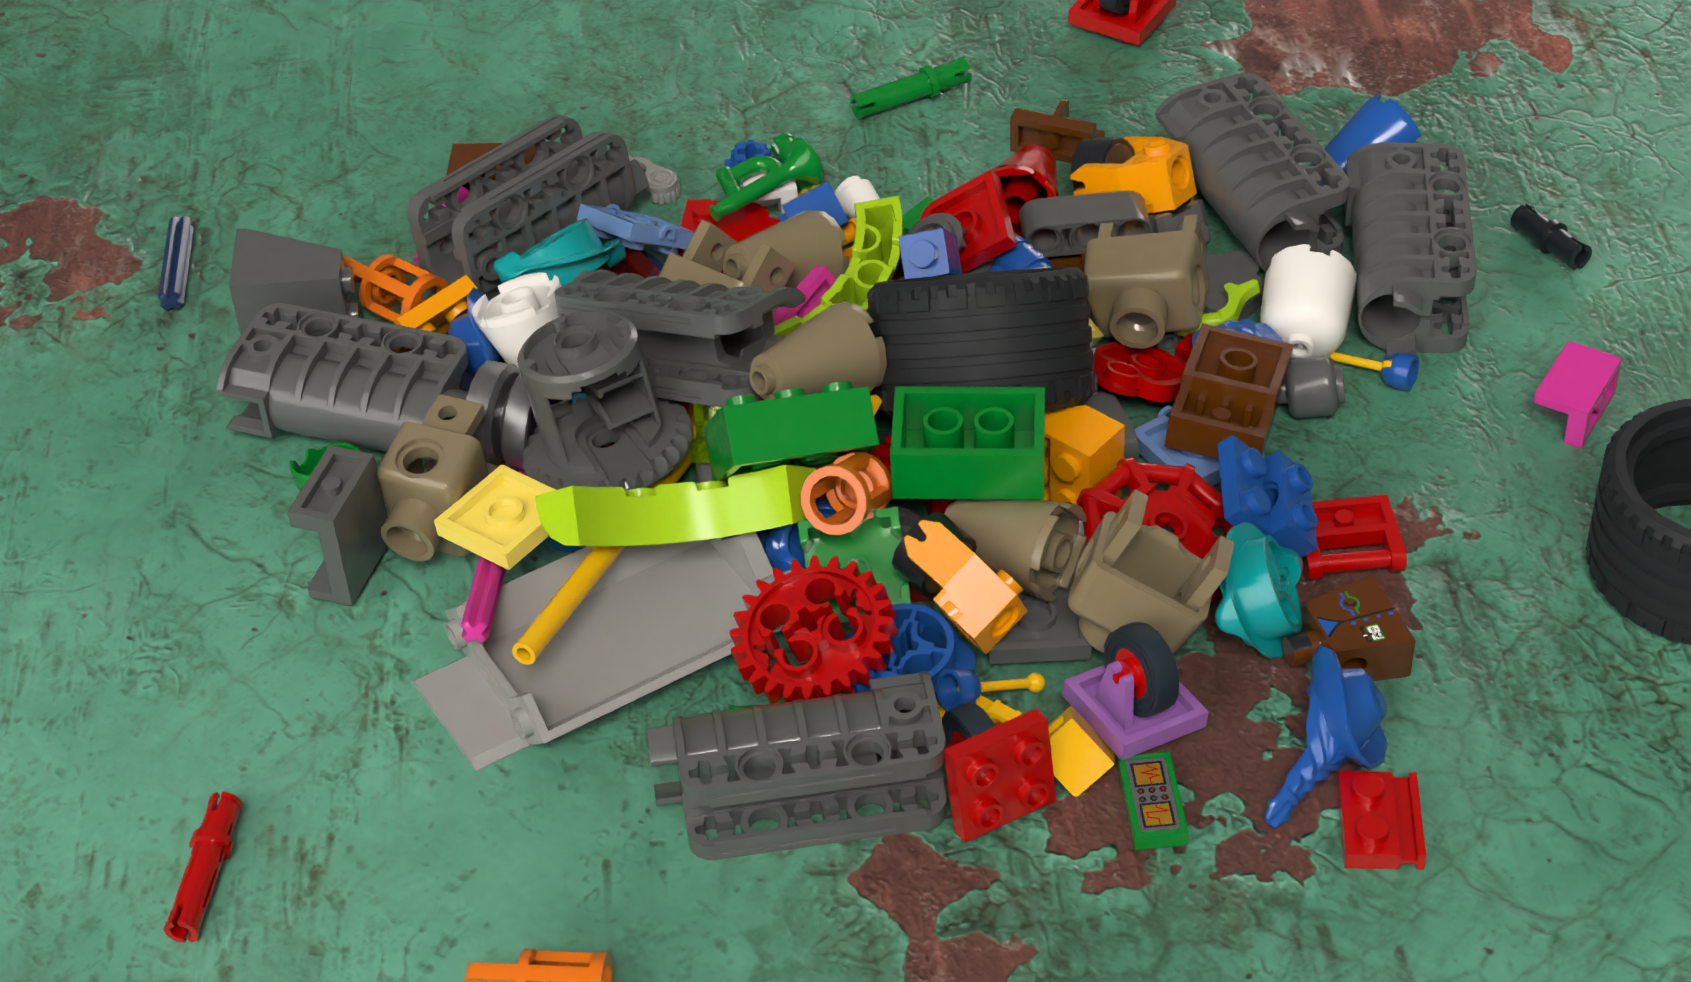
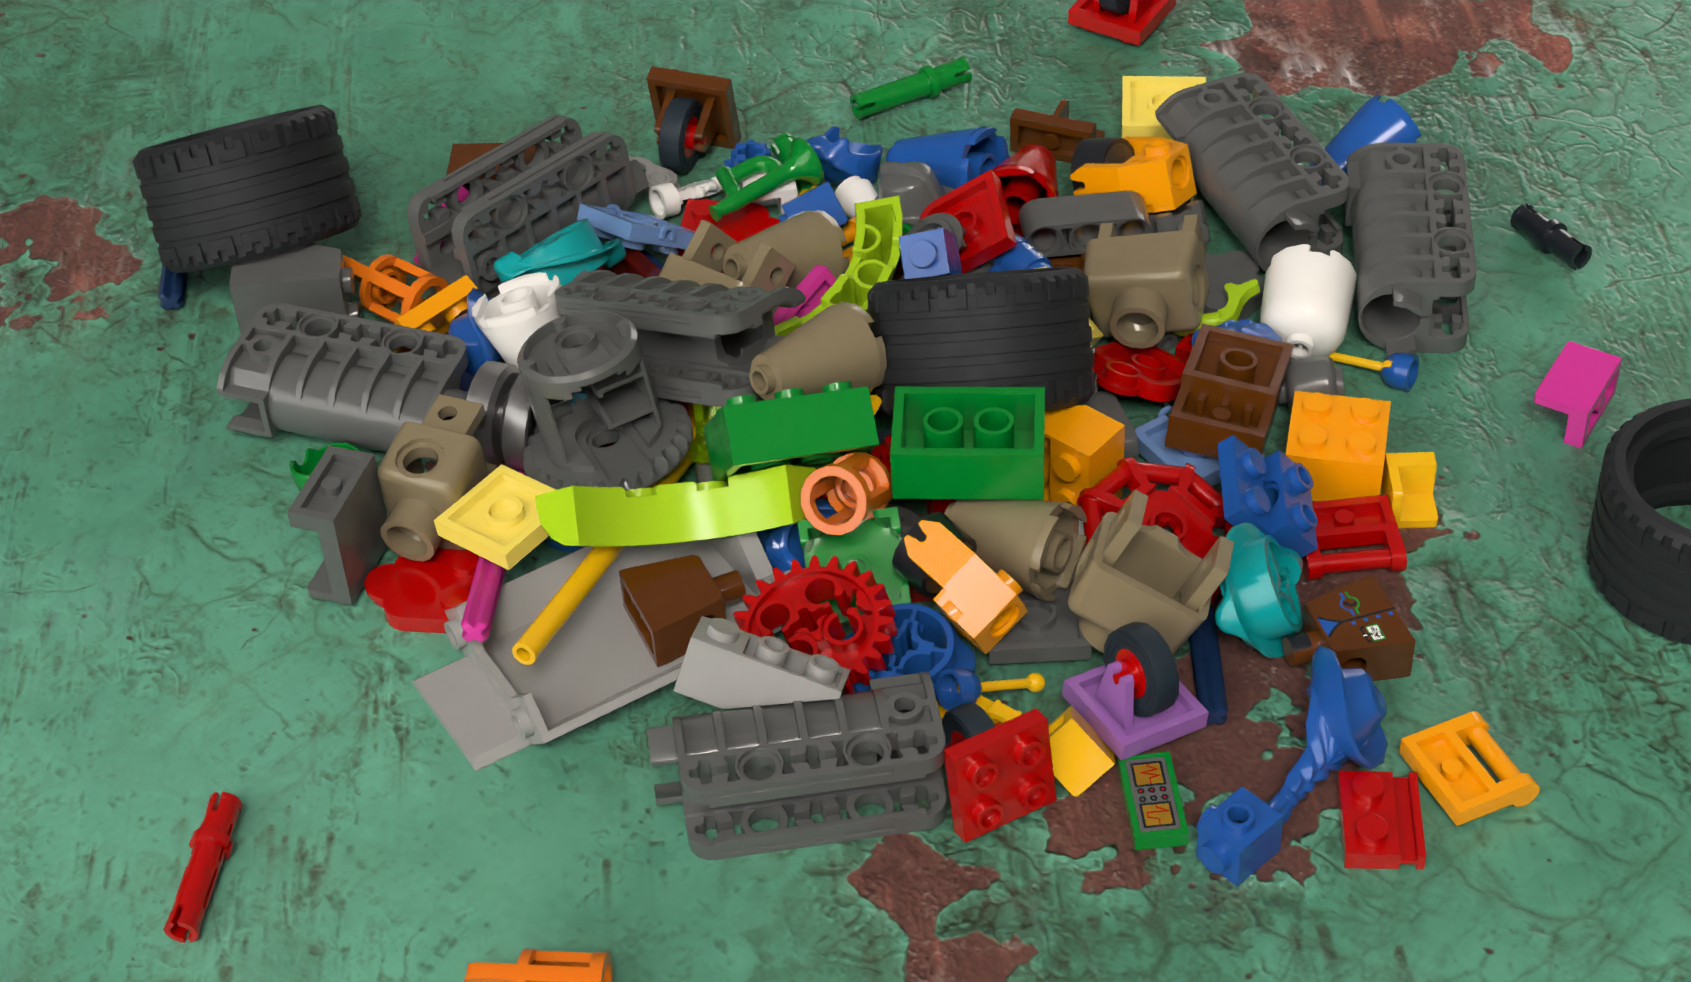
(247, 189): none -> black tyre
(421, 591): none -> red plate
(667, 200): none -> white piece
(670, 599): none -> reddish brown torso
(691, 115): none -> reddish brown plate
(748, 670): none -> light grey slope
(845, 158): none -> blue hair
(915, 186): none -> dark grey piece
(954, 154): none -> blue cone
(1141, 99): none -> light yellow plate
(1209, 670): none -> dark blue axle
(1238, 836): none -> blue brick
(1339, 443): none -> light orange brick
(1410, 486): none -> yellow panel
(1458, 777): none -> light orange plate

